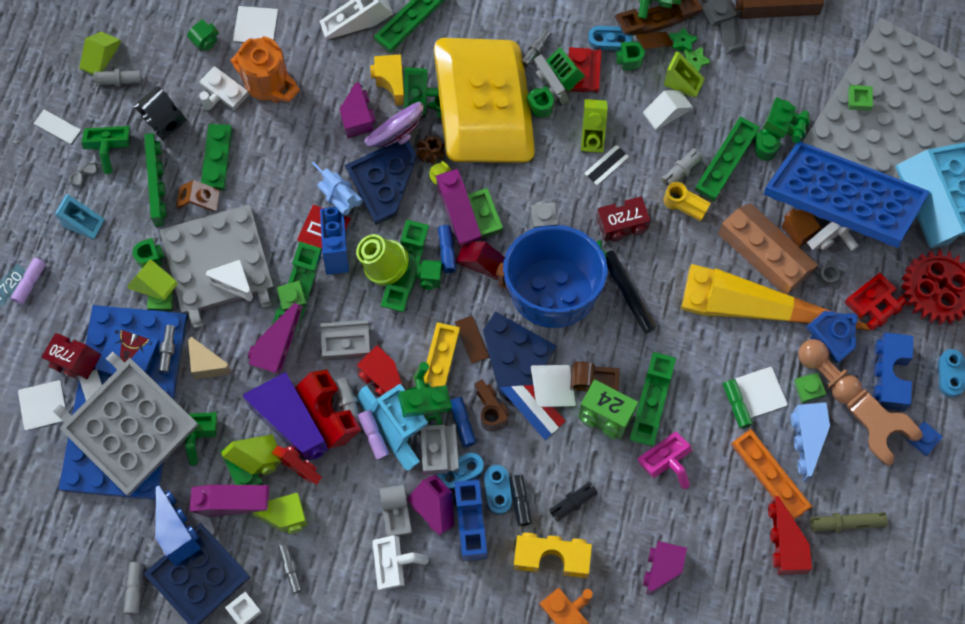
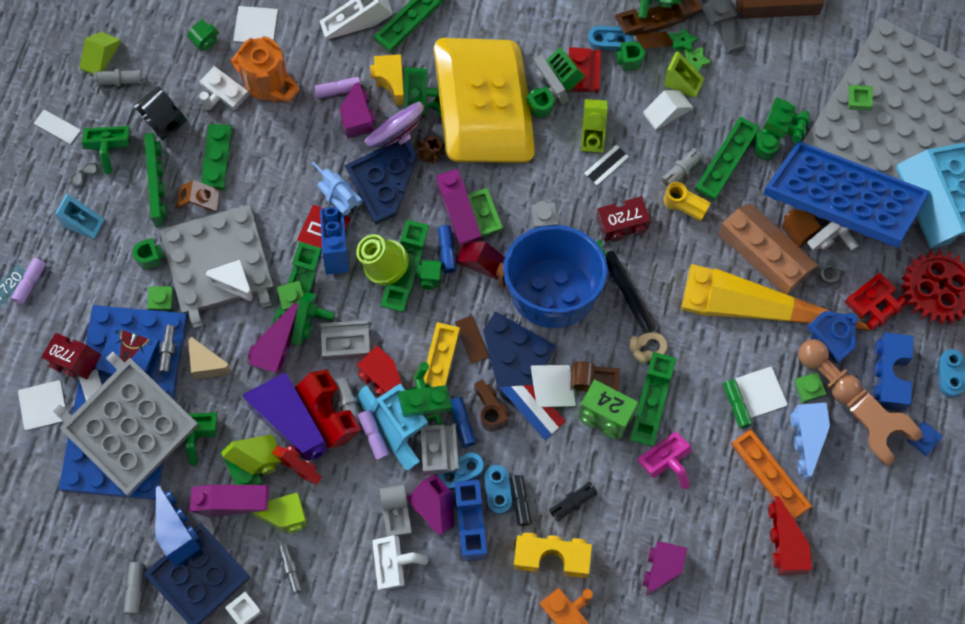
(153, 281): lime slope -> none
(306, 310): none -> green plate
(335, 88): none -> lavender piece
(438, 169): neon yellow plate -> none
(536, 48): flat silver bar -> none
(638, 342): none -> tan piece
(846, 522): olive pin -> none

